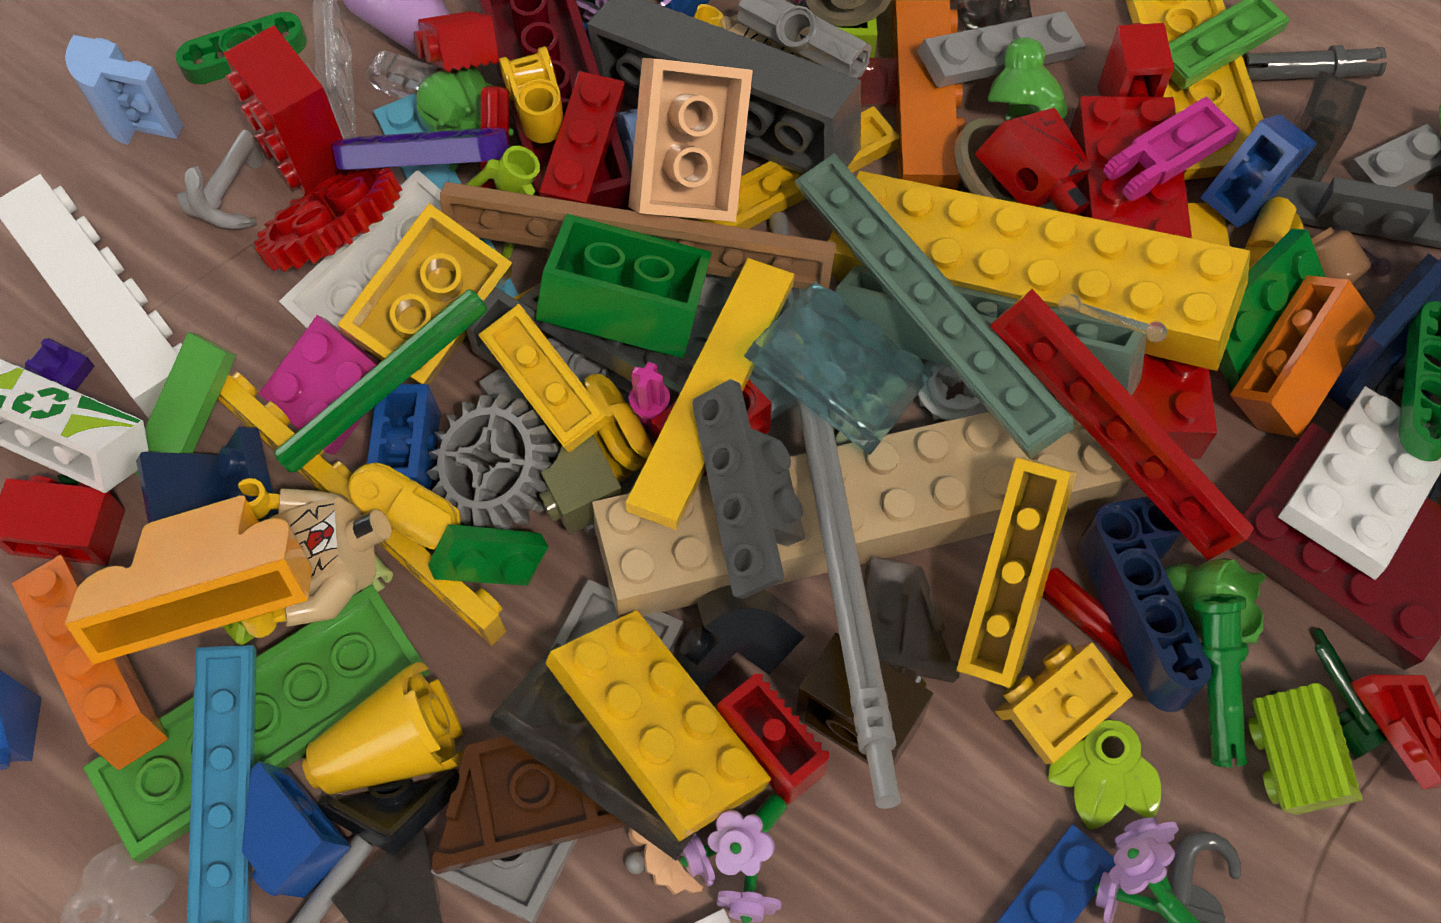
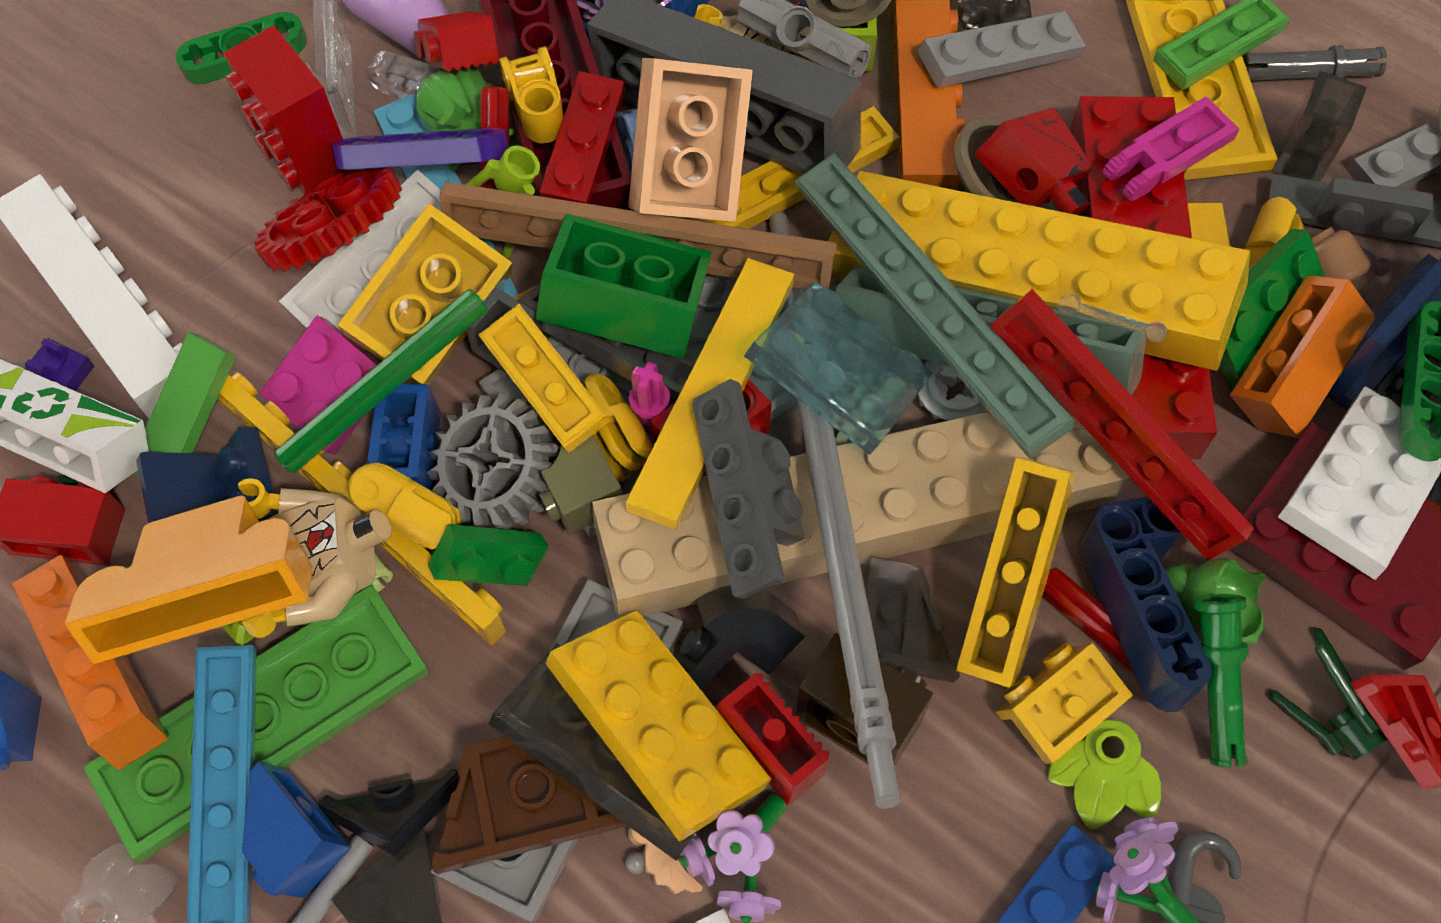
(121, 92): light blue brick -> none
(205, 202): light grey piece -> none
(388, 737): yellow cone -> none
(879, 83): clear red plate -> none
(1026, 81): bright green piece -> none
(1137, 62): red brick -> none
(1258, 169): blue brick -> none
(1304, 750): lime brick -> none

